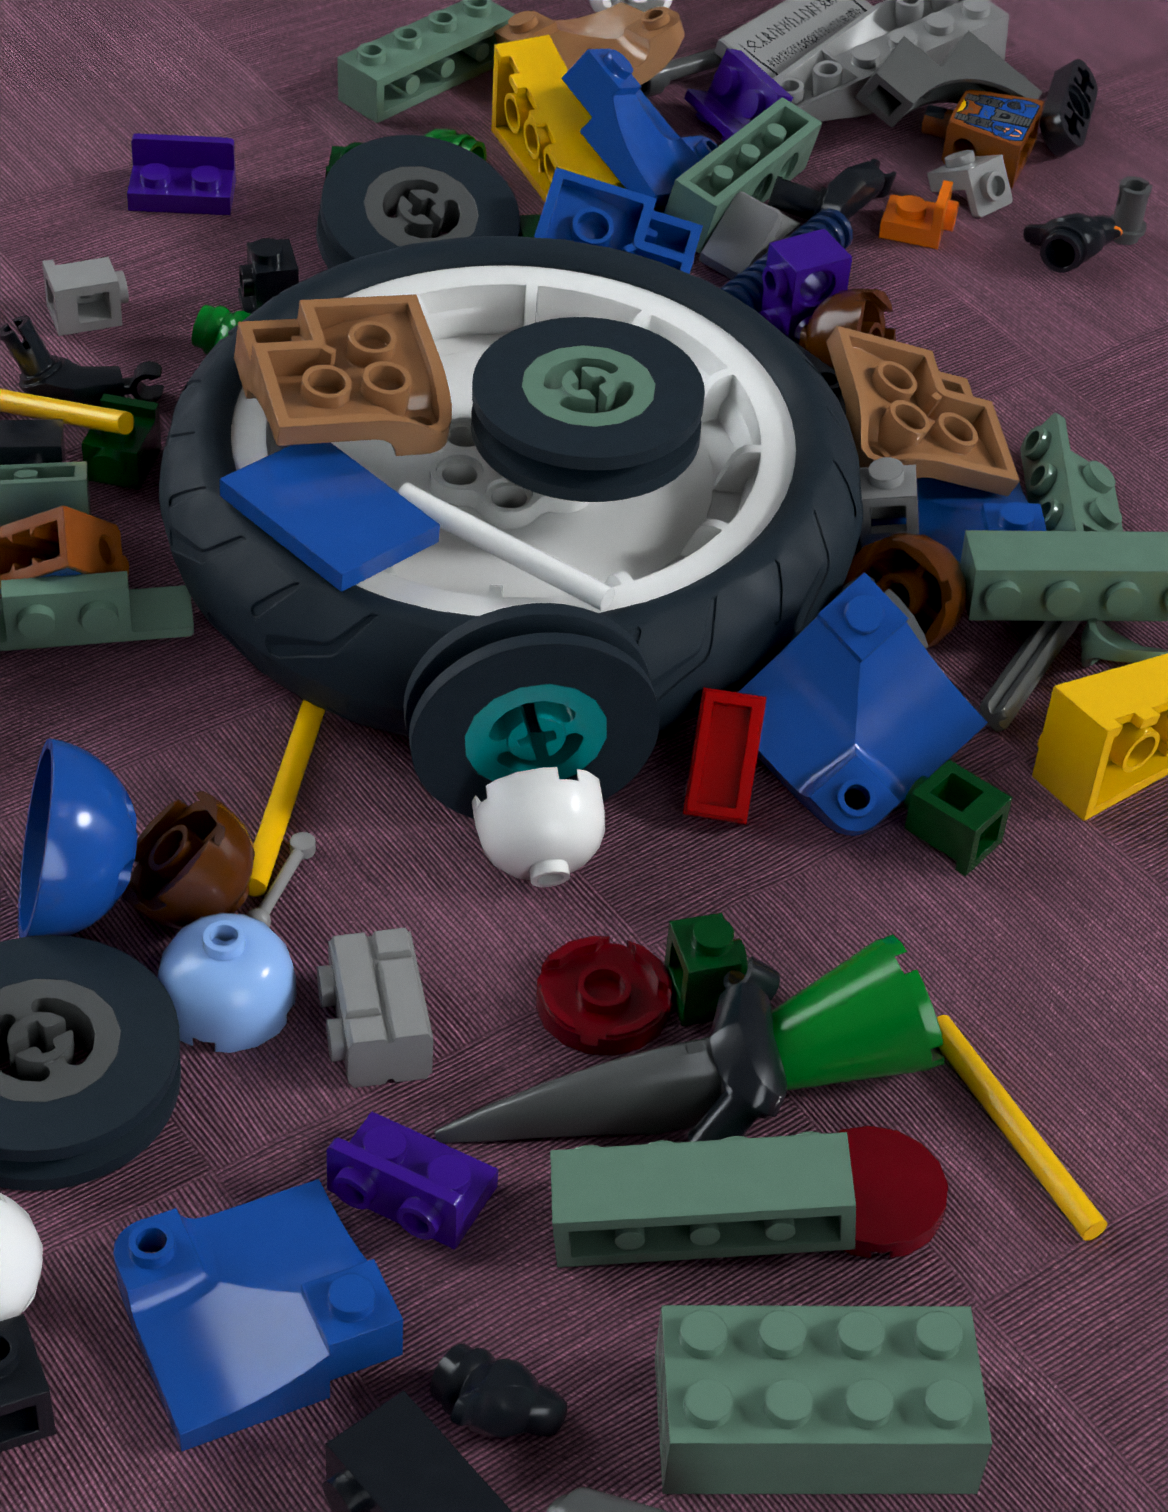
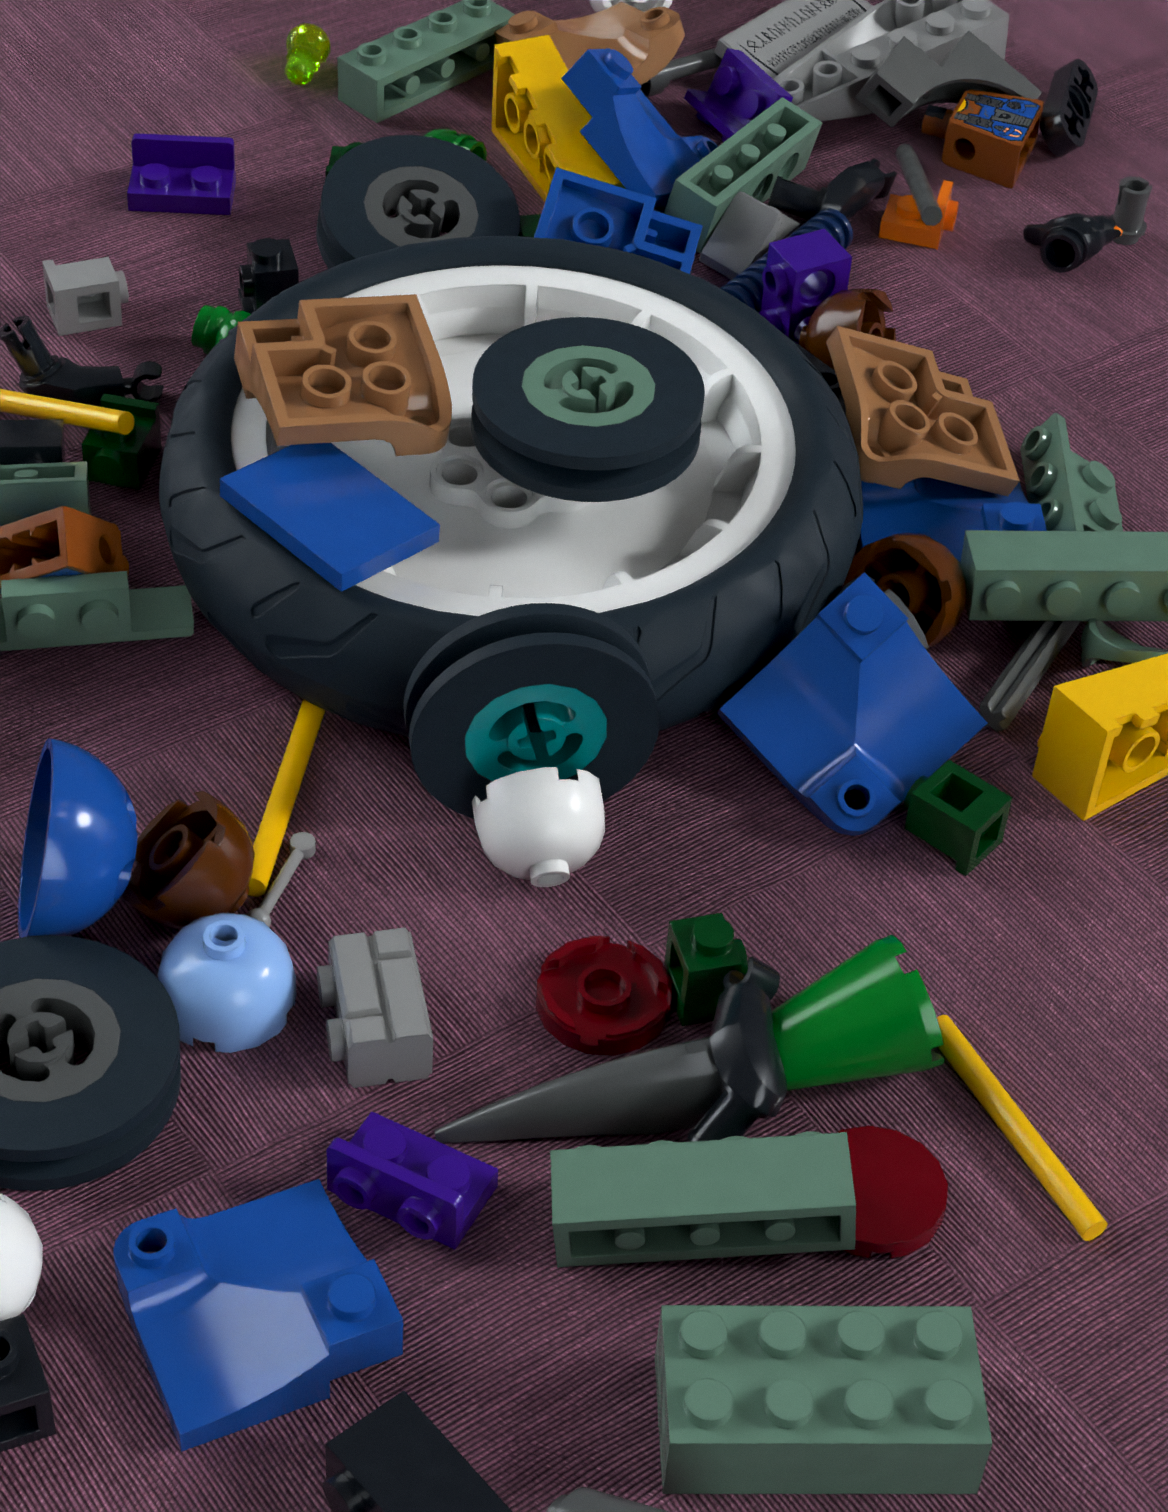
(306, 50): none -> clear neon green piece
(495, 1395): black animal -> none
(511, 549): white bar -> none
(724, 756): red tile -> none
(888, 492): light grey brick -> none
(918, 185): none -> dark grey bar
(980, 176): light grey bracket -> none

